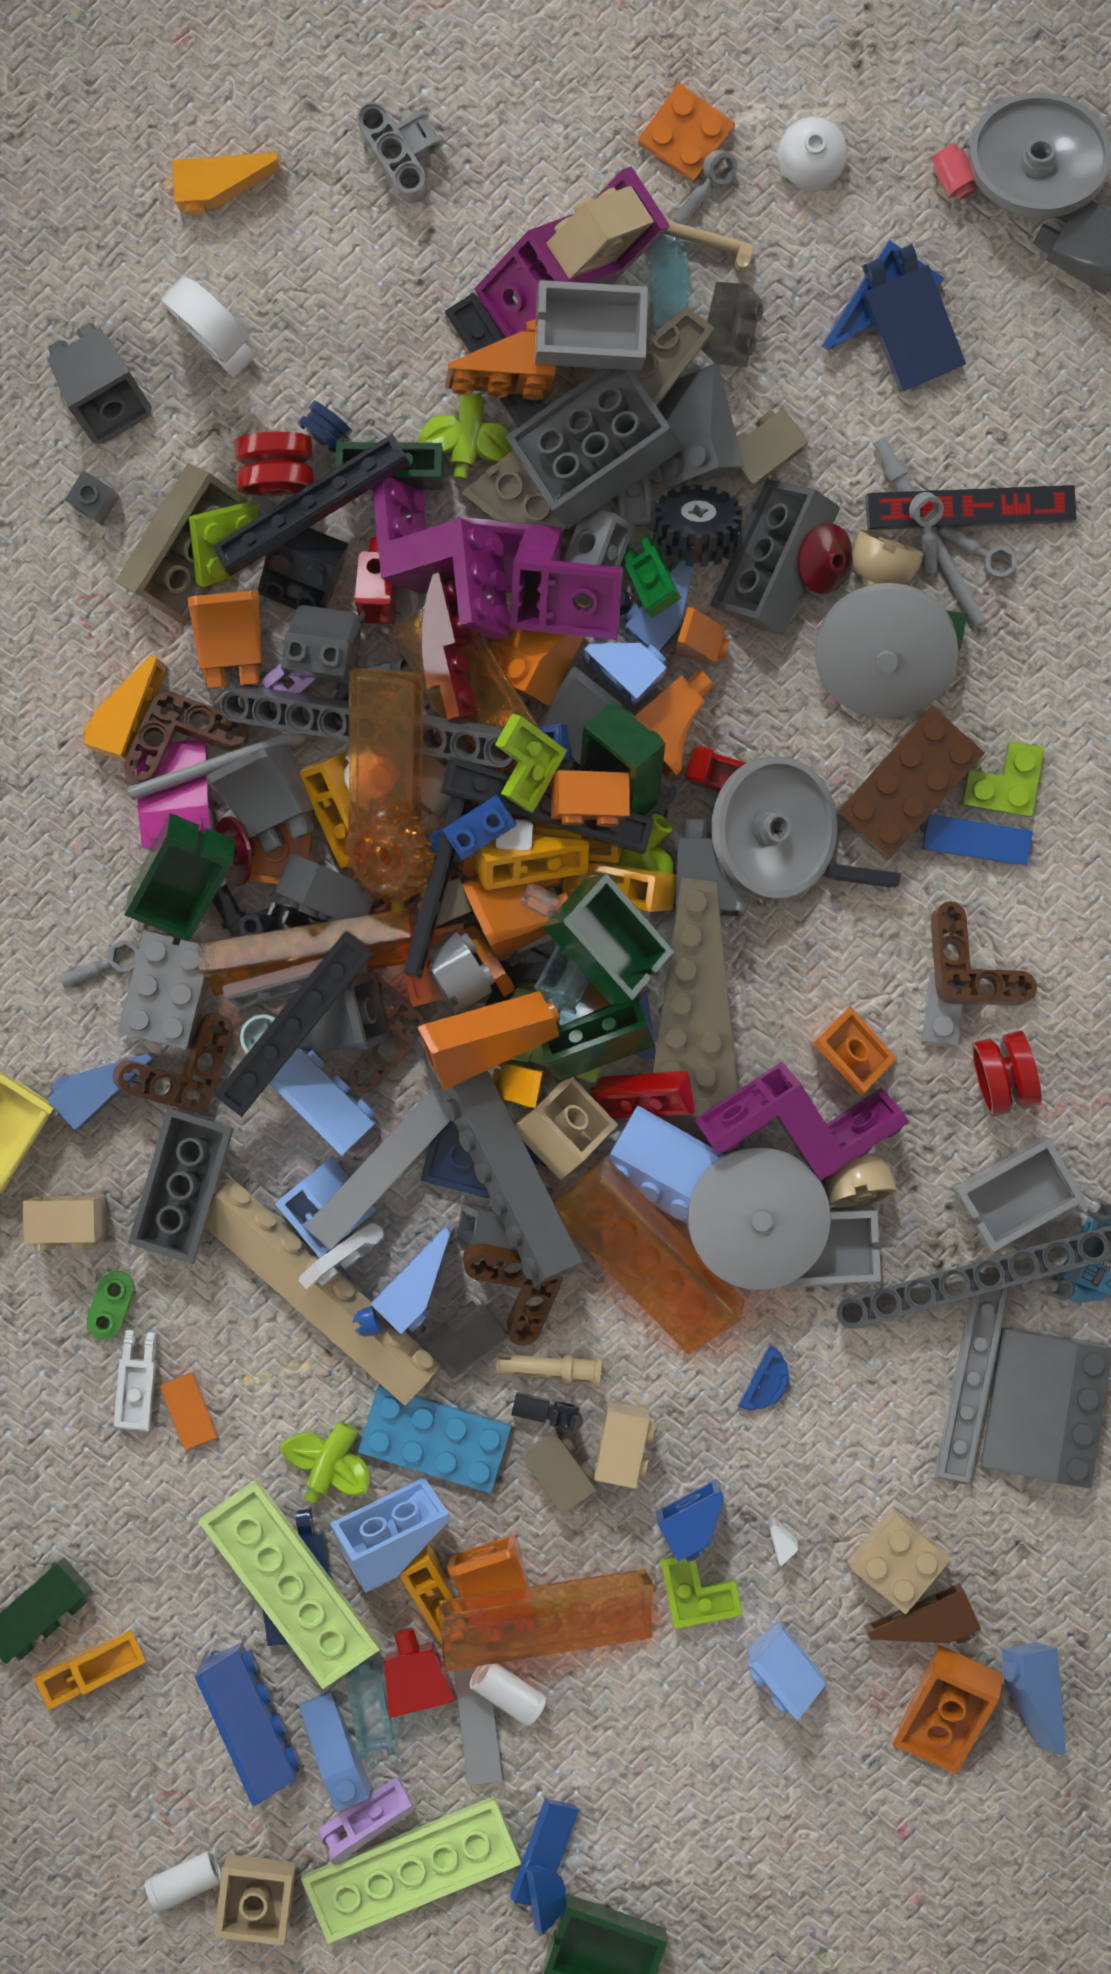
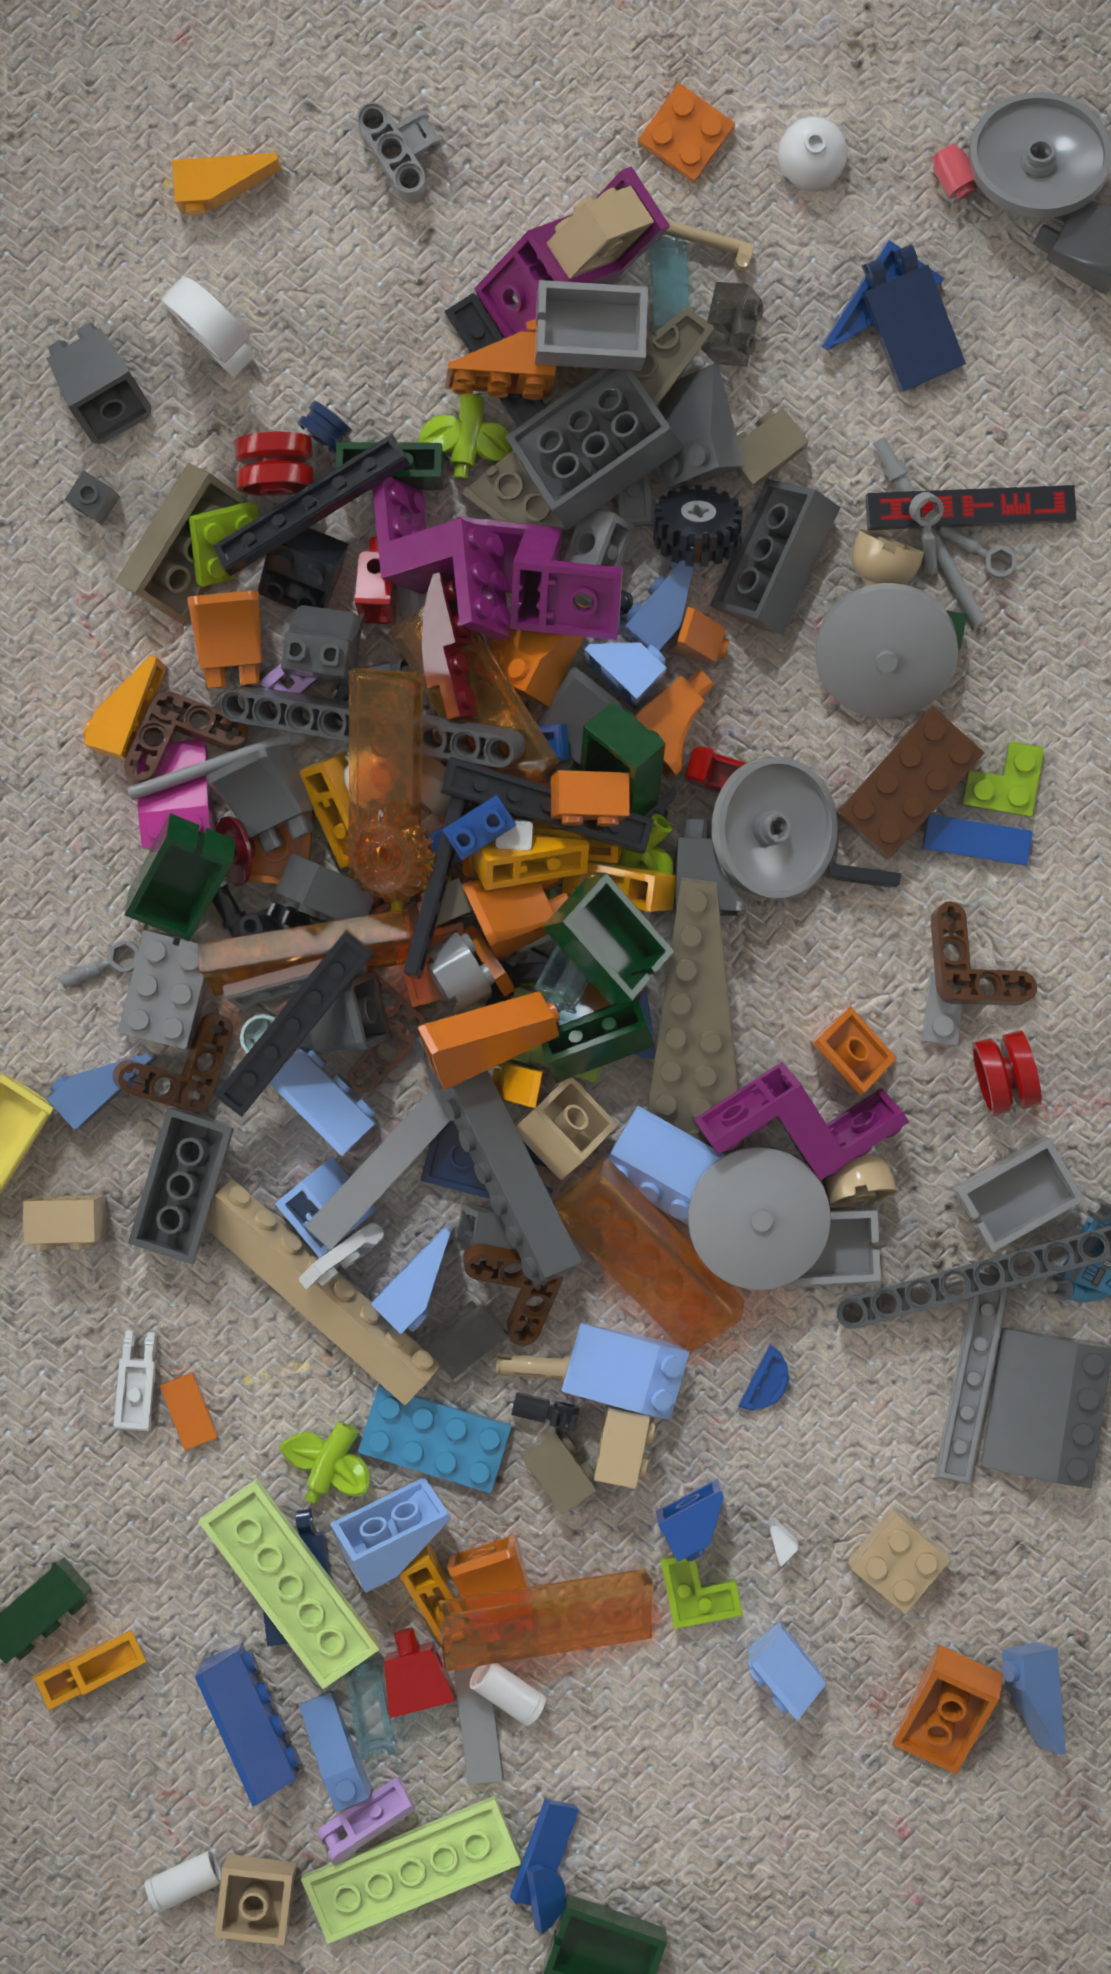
(109, 1305): bright green plate -> none
(369, 1322): blue hinge -> none
(537, 761): lime plate -> none
(540, 900): clear slope -> none
(625, 1370): none -> light blue slope
(651, 577): green hinge -> none
(656, 1092): red slope -> none
(701, 192): light grey piece -> none
(825, 558): dark red dish -> none
(934, 1619): reddish brown slope -> none

